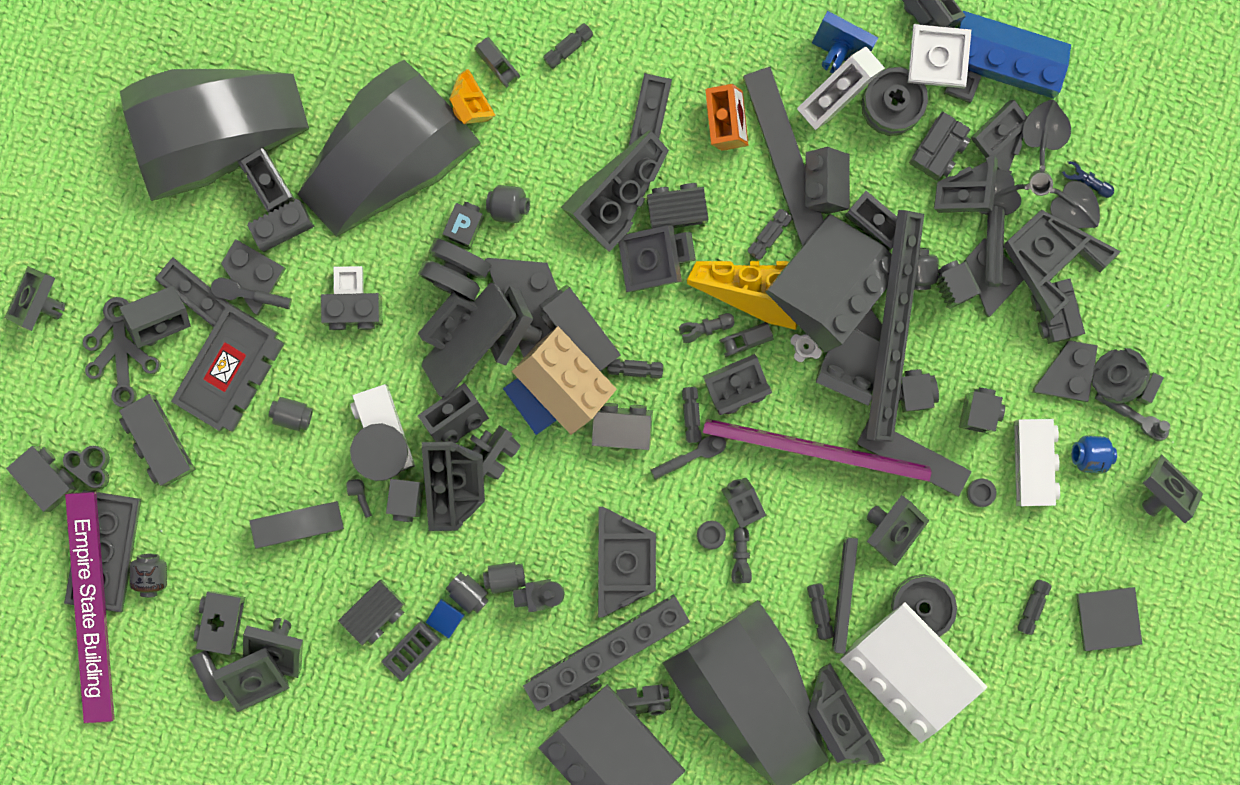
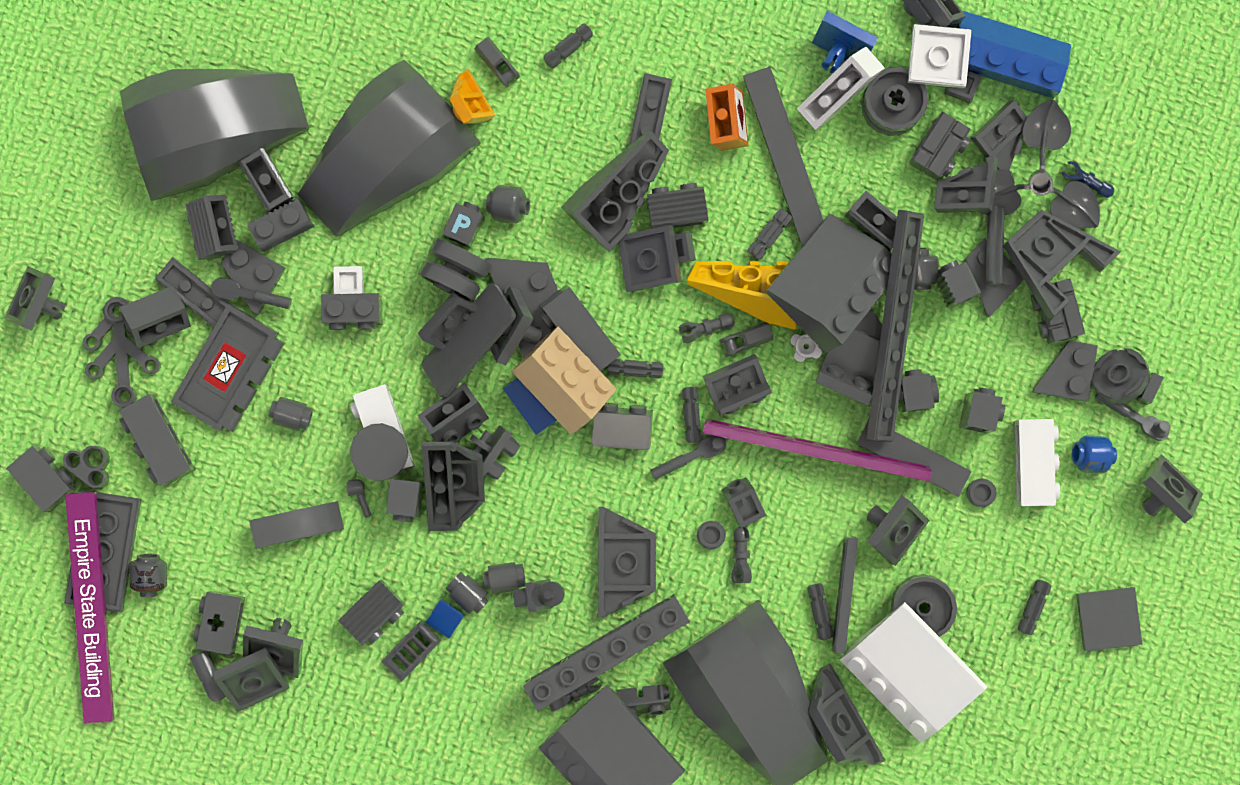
(211, 227): none -> dark grey brick
(827, 180): dark grey brick -> none

